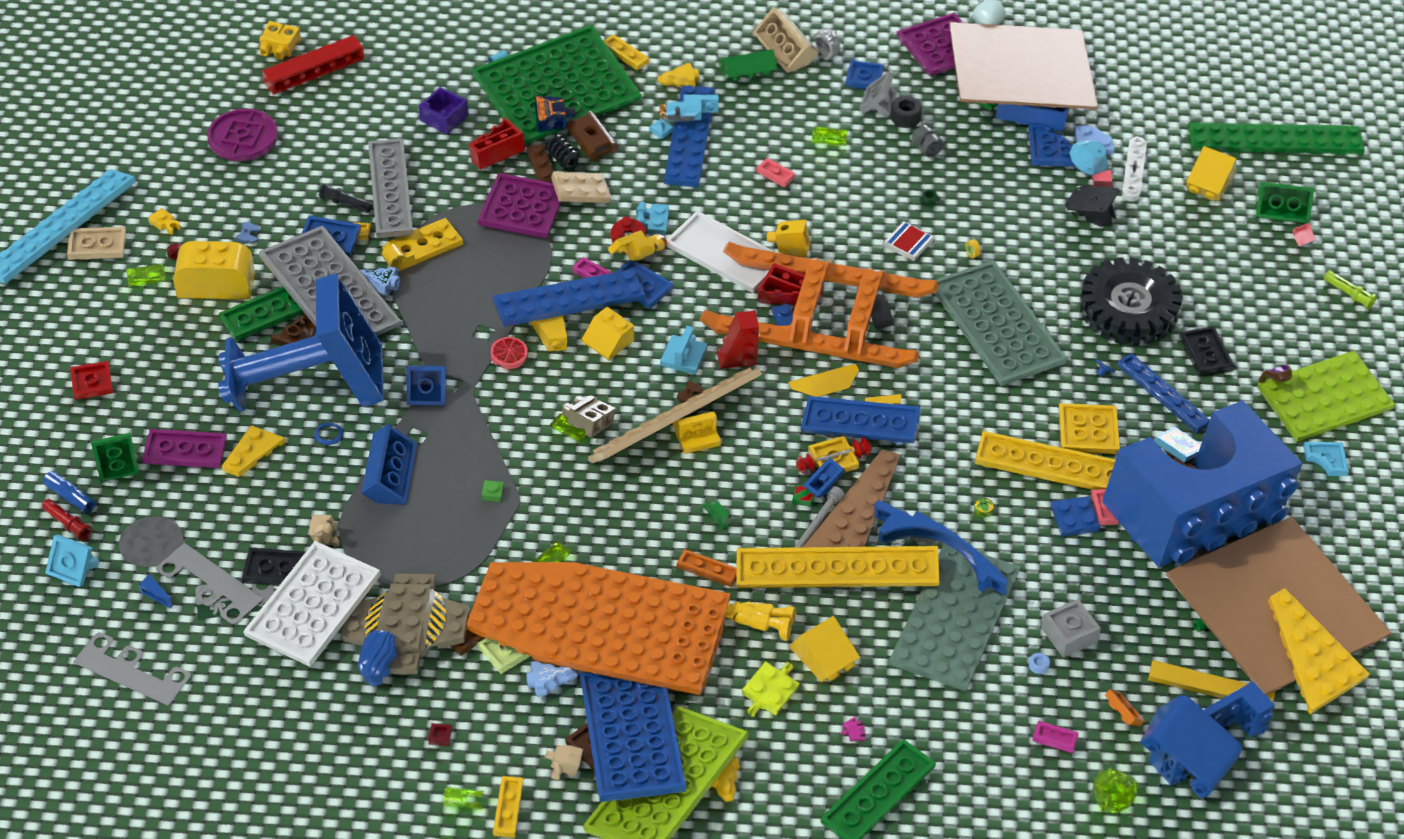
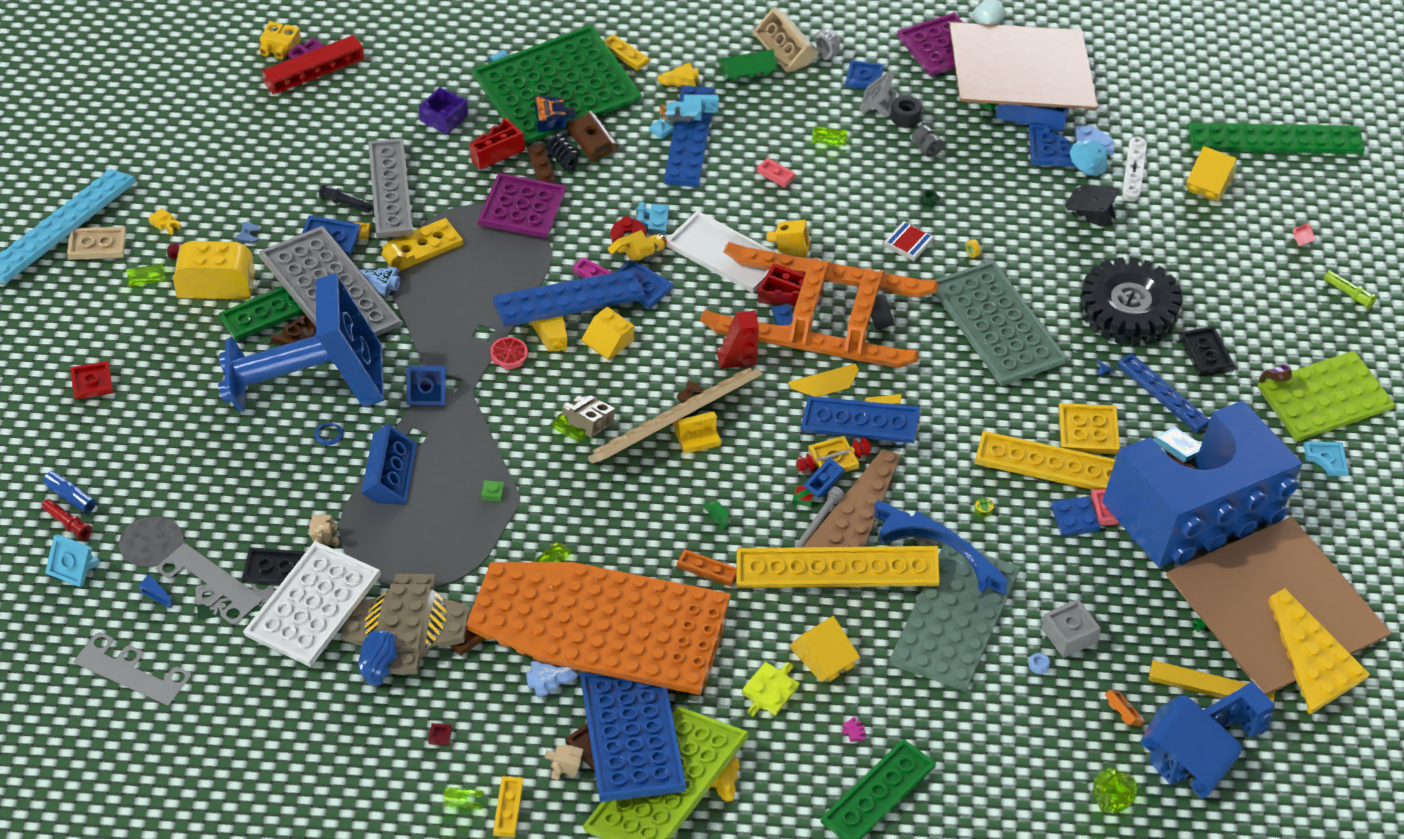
(115, 457): green slope -> none
(184, 448): magenta plate -> none
(242, 134): magenta plate -> none
(250, 449): yellow wing -> none
(298, 50): none -> magenta slope
(501, 657): yellowish green tile -> none
(581, 187): tan plate -> none
(684, 352): medium azure bracket -> none
(762, 615): yellow piece -> none
(1055, 736): dark pink plate -> none
(1102, 179): coral slope -> none
(1284, 202): green slope -> none

